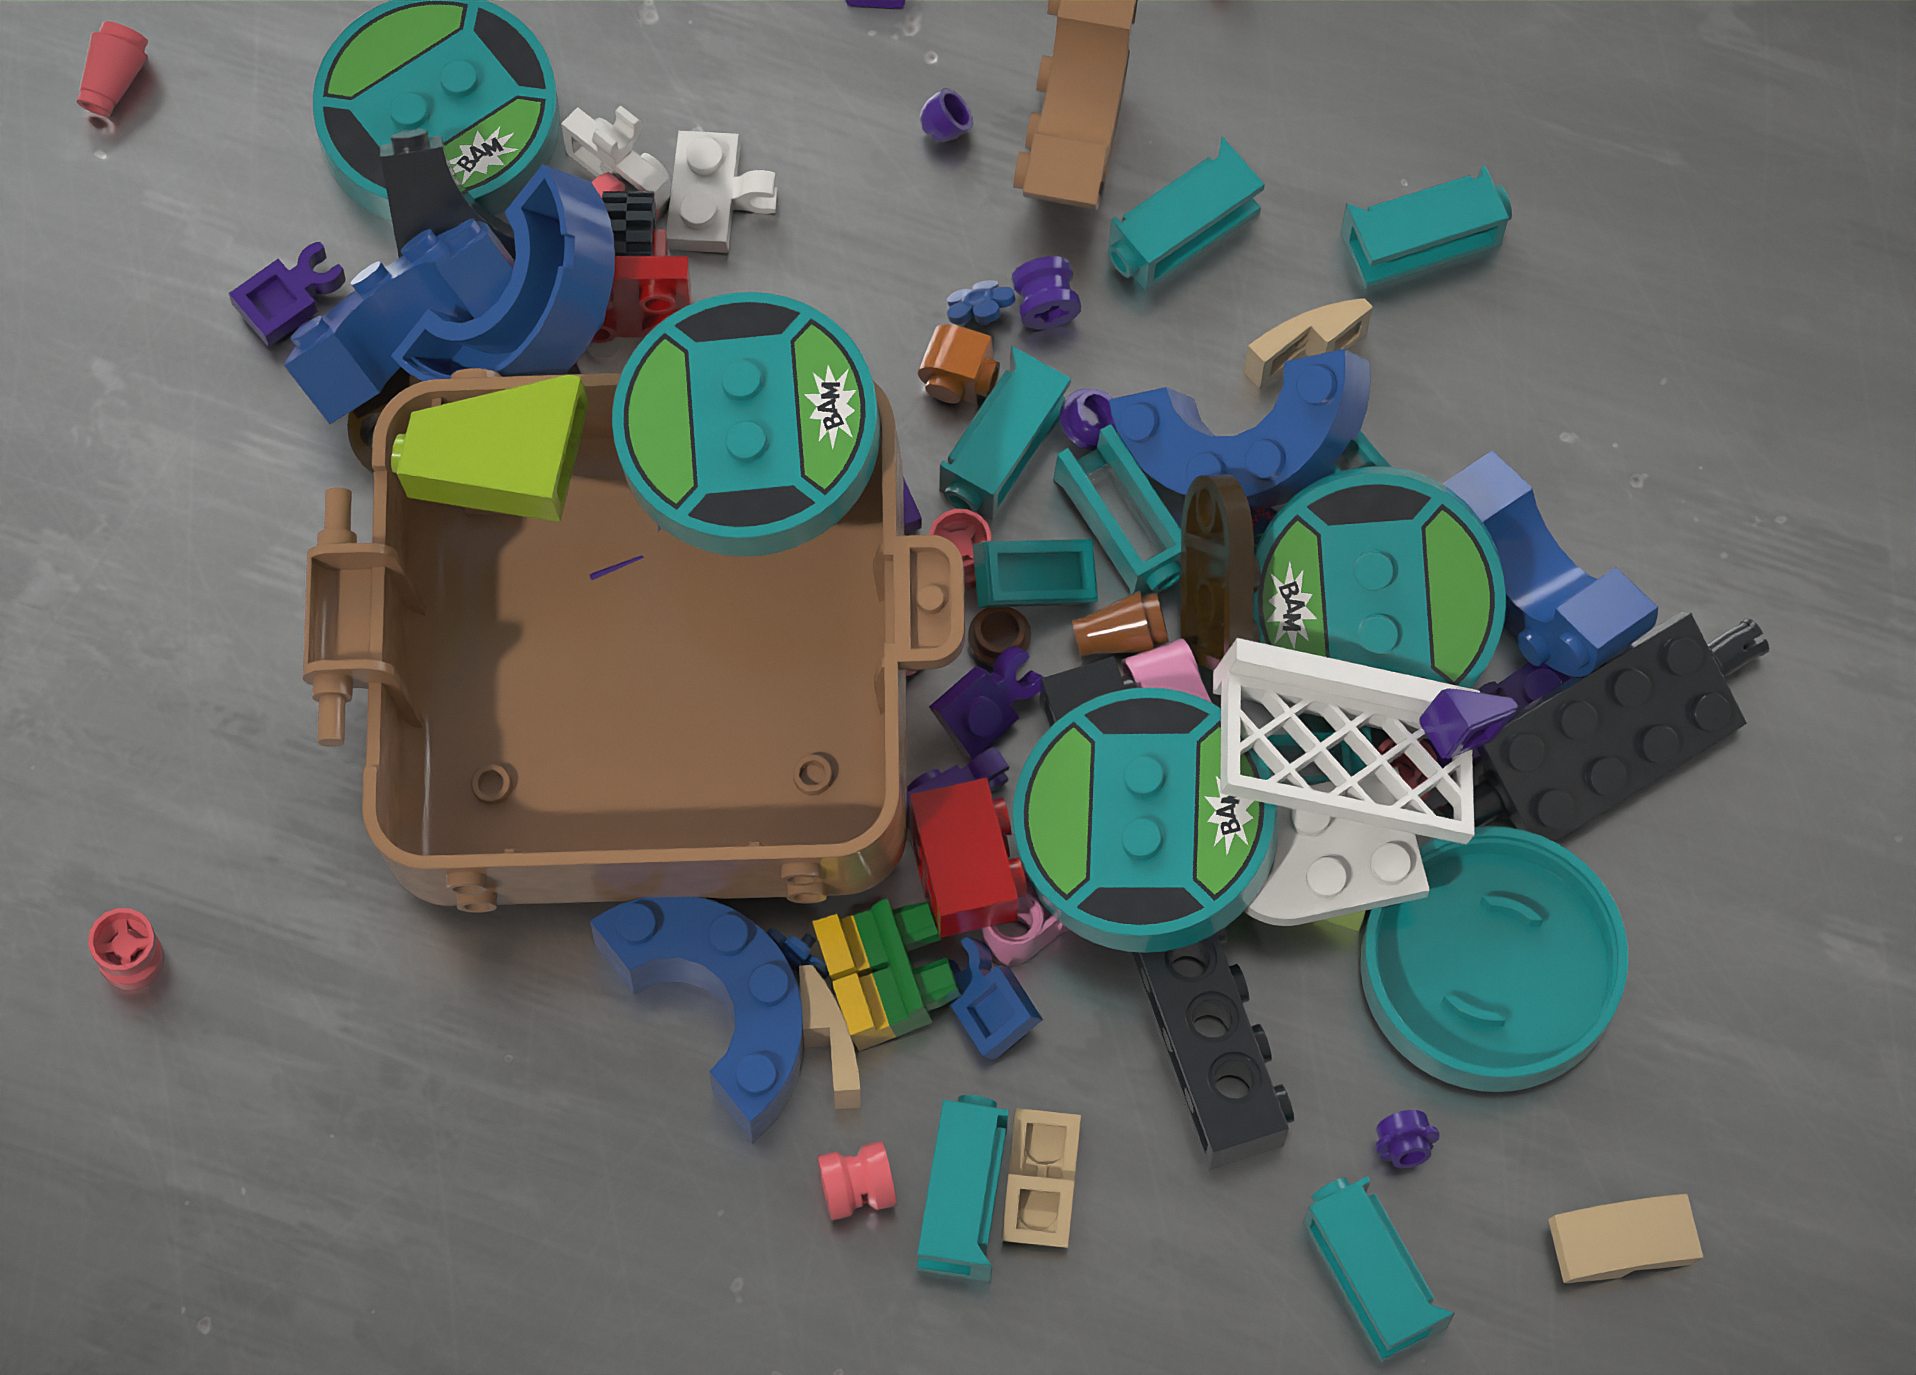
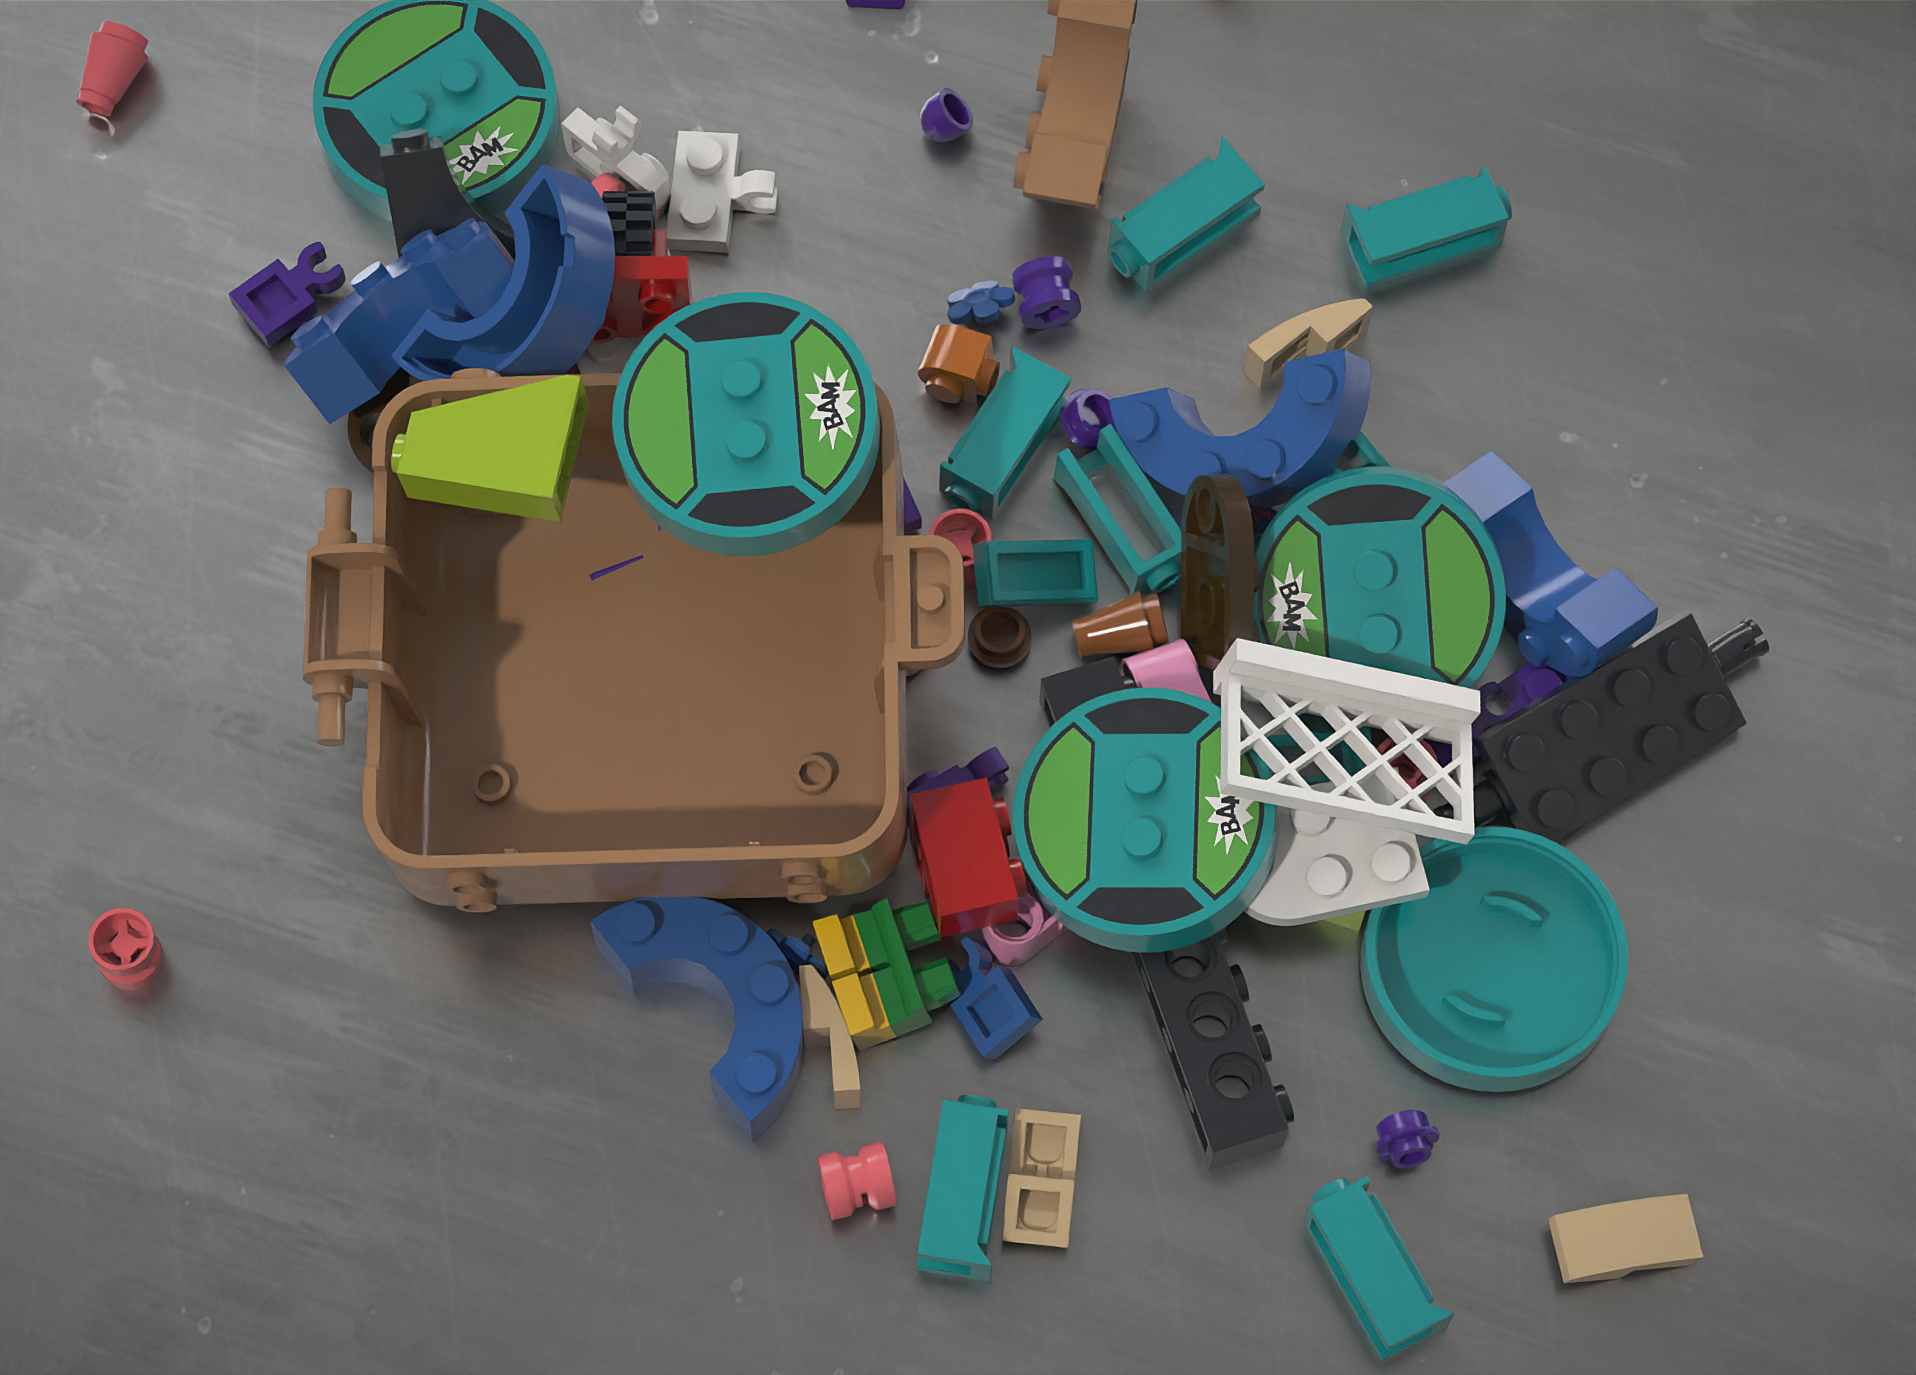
(980, 703): dark purple plate -> none
(1465, 720): dark purple slope -> none

